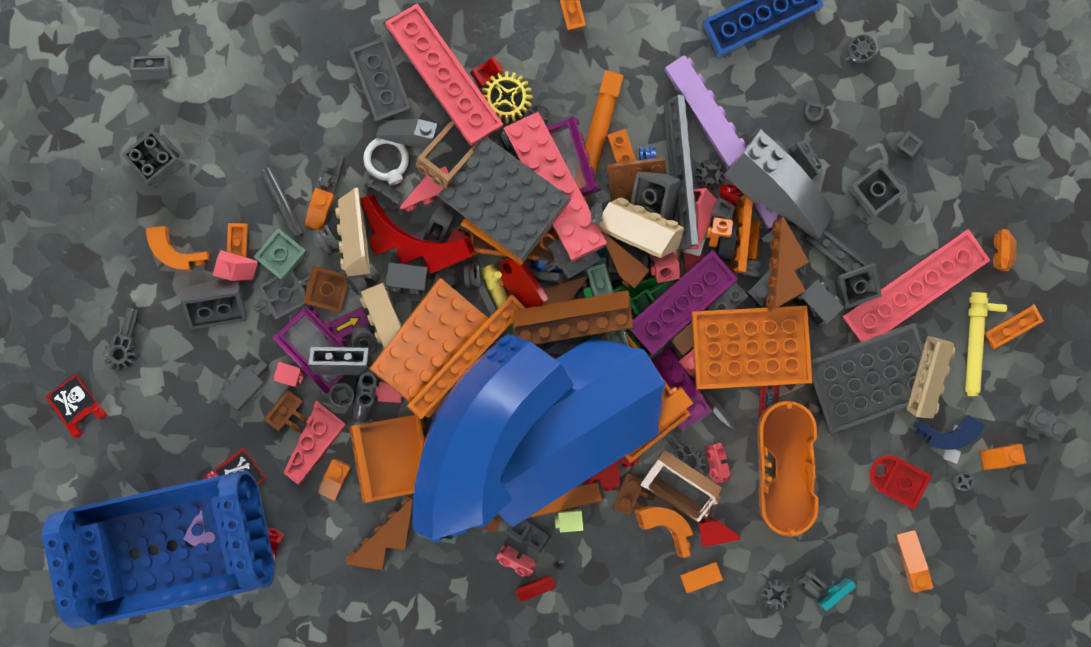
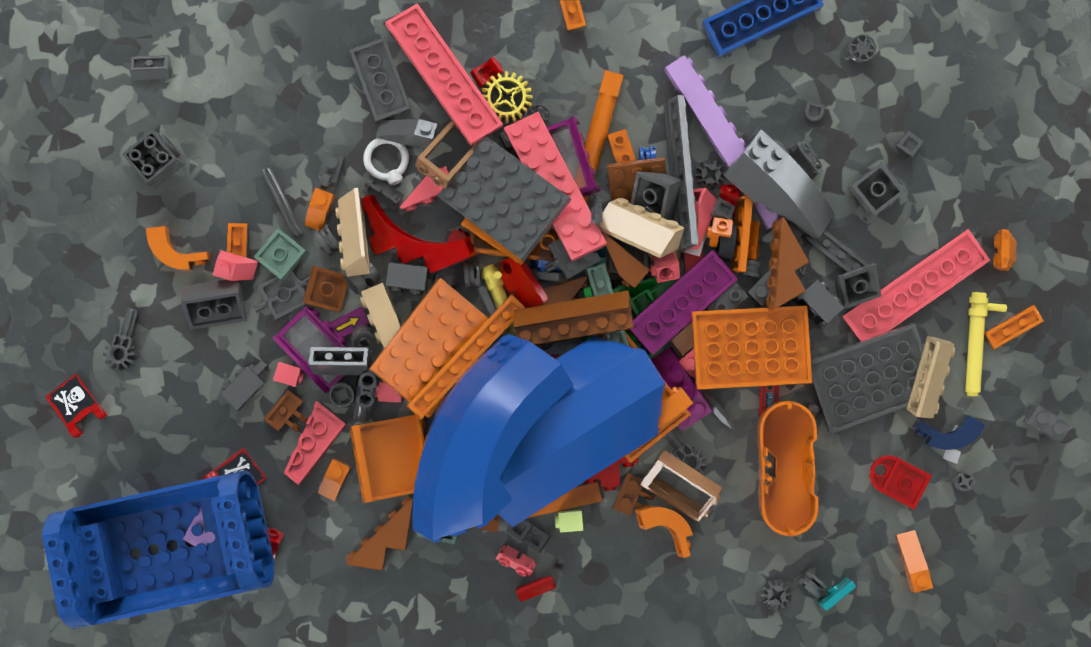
(439, 224): dark grey slope -> none
(701, 577): orange tile -> none
(714, 532): red slope -> none
(718, 472): coral hinge -> none
(1002, 456): orange slope -> none

